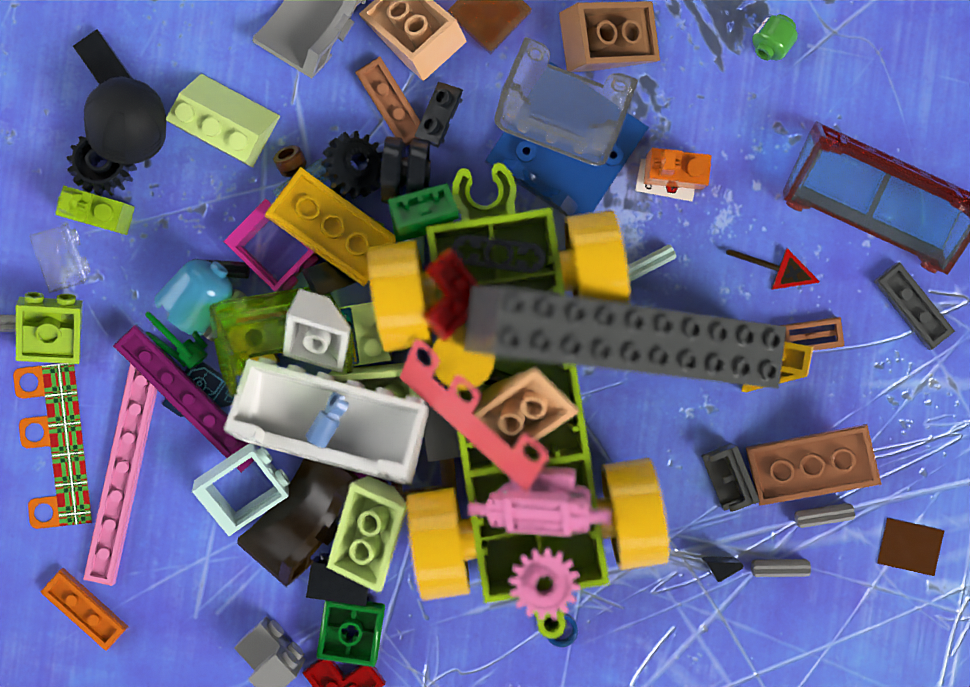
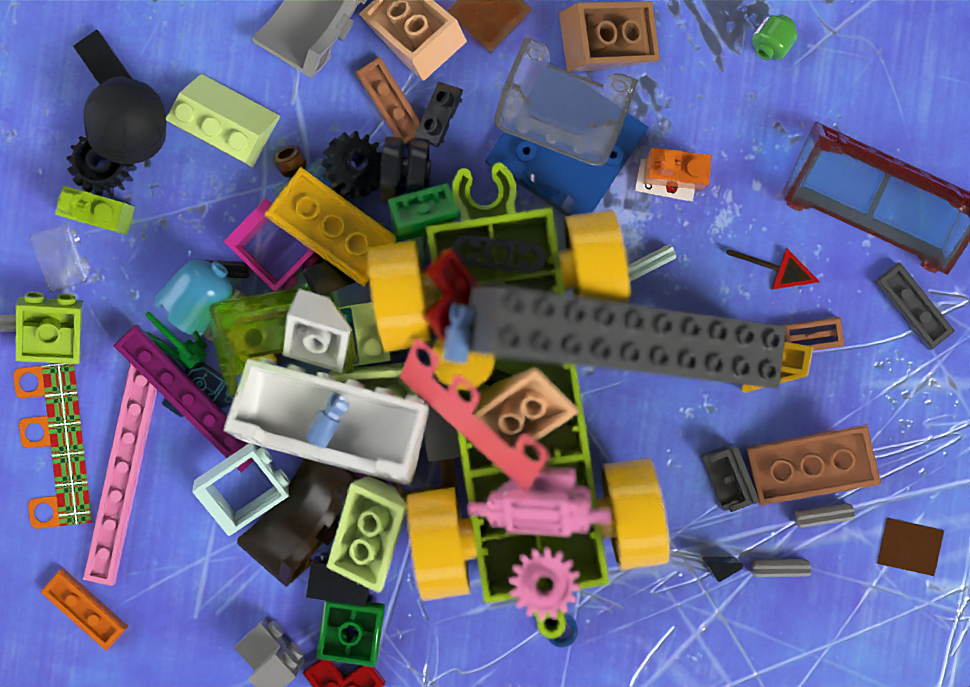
(458, 335): none -> medium blue bar

